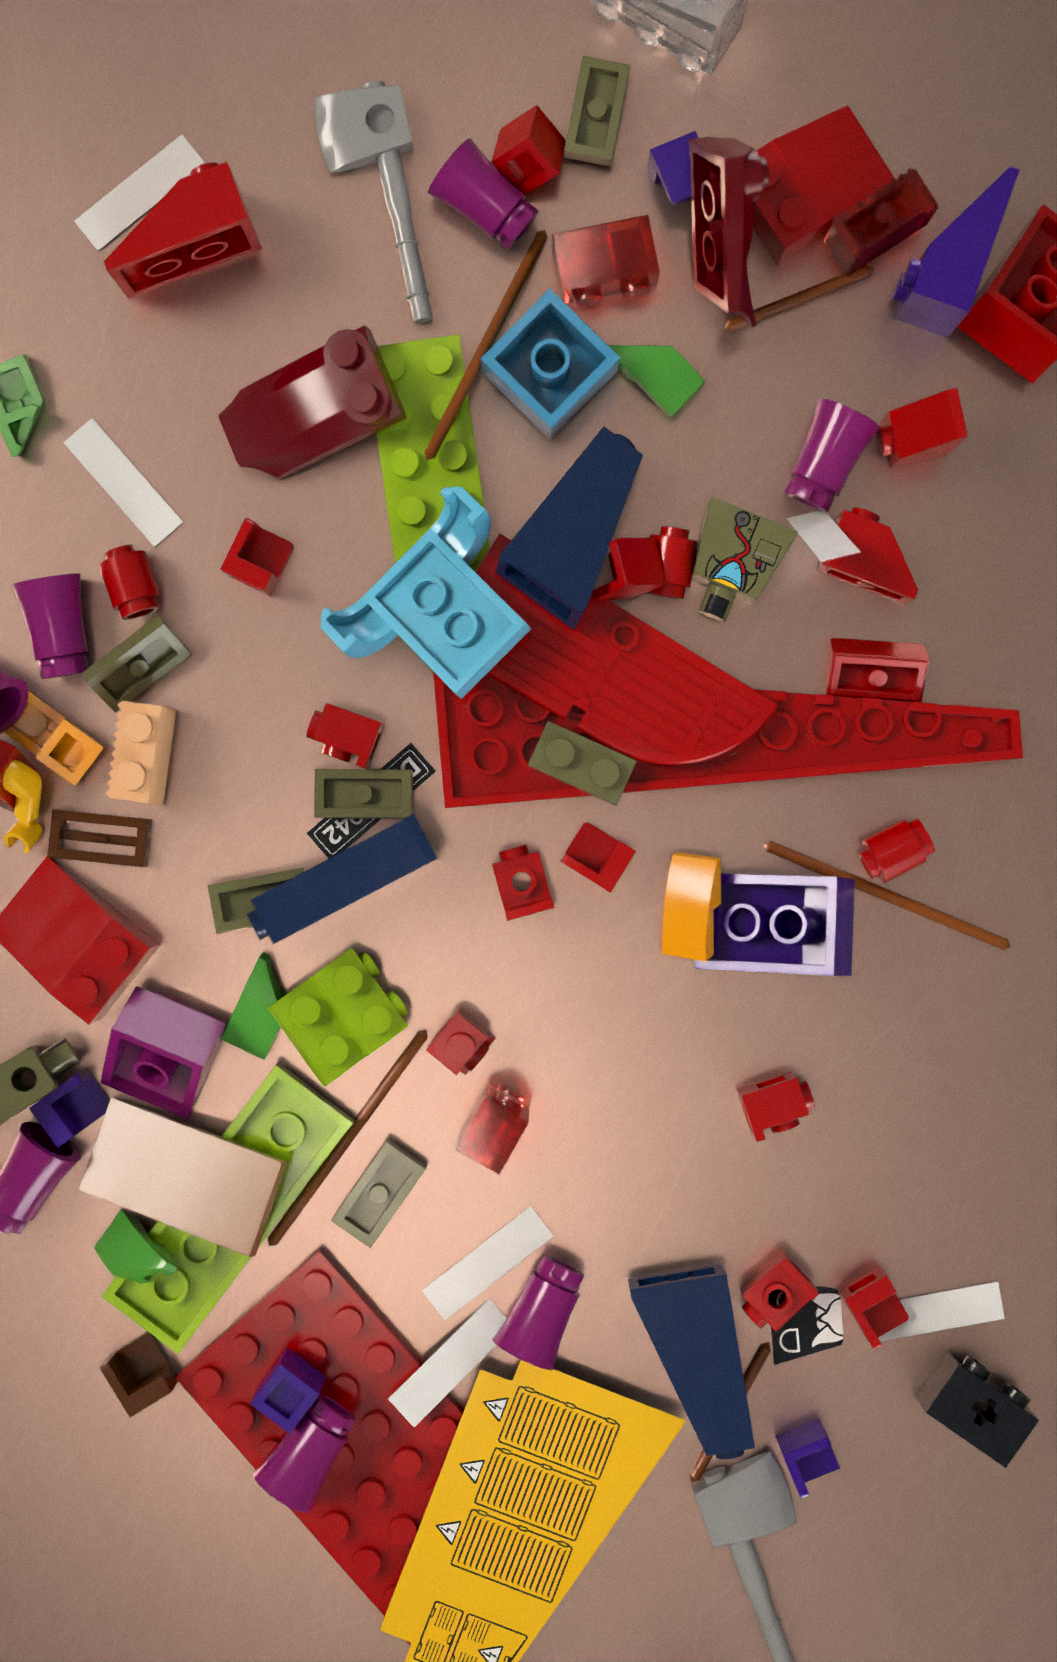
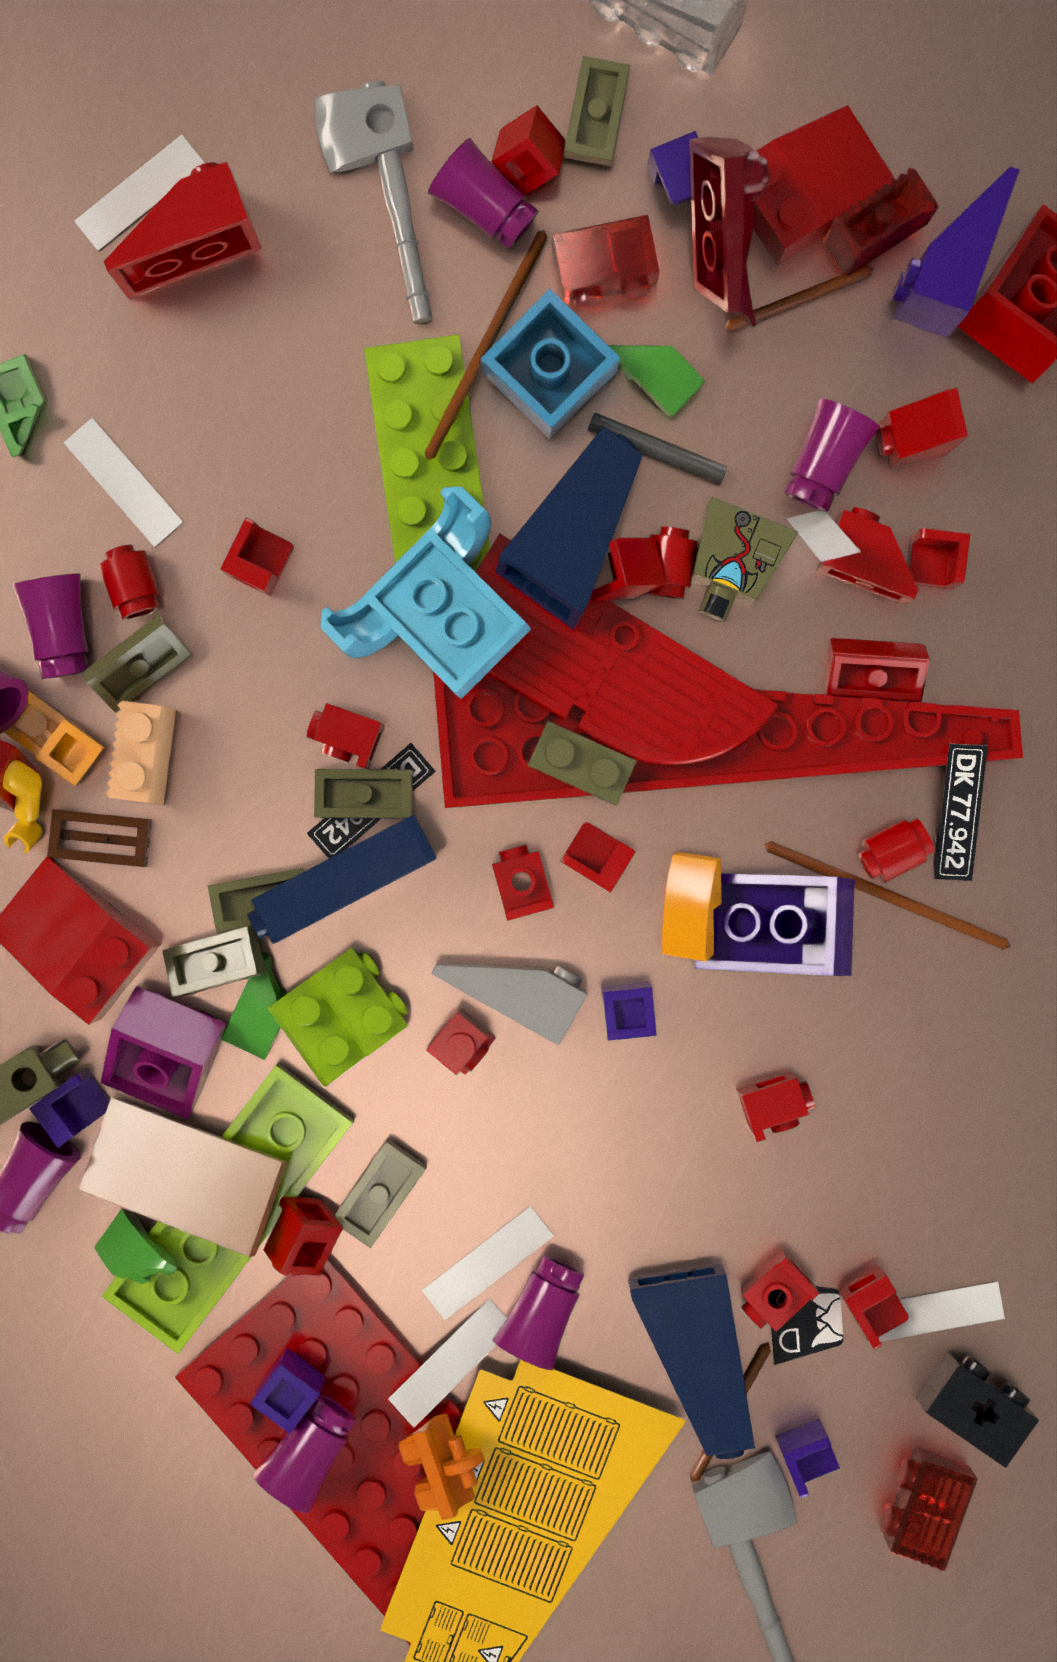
(139, 1373): reddish brown panel -> none
(213, 961): none -> plate
(302, 1237): none -> red brick
(313, 406): dark red slope -> none
(359, 1122): dark orange axle -> none
(446, 1466): none -> orange hips
(494, 1127): clear red brick -> none
(526, 994): none -> light grey slope
(629, 1011): none -> dark purple panel
(662, 449): none -> dark grey bar
(928, 1507): none -> clear red brick
(938, 558): none -> red panel
(960, 812): none -> black sticker

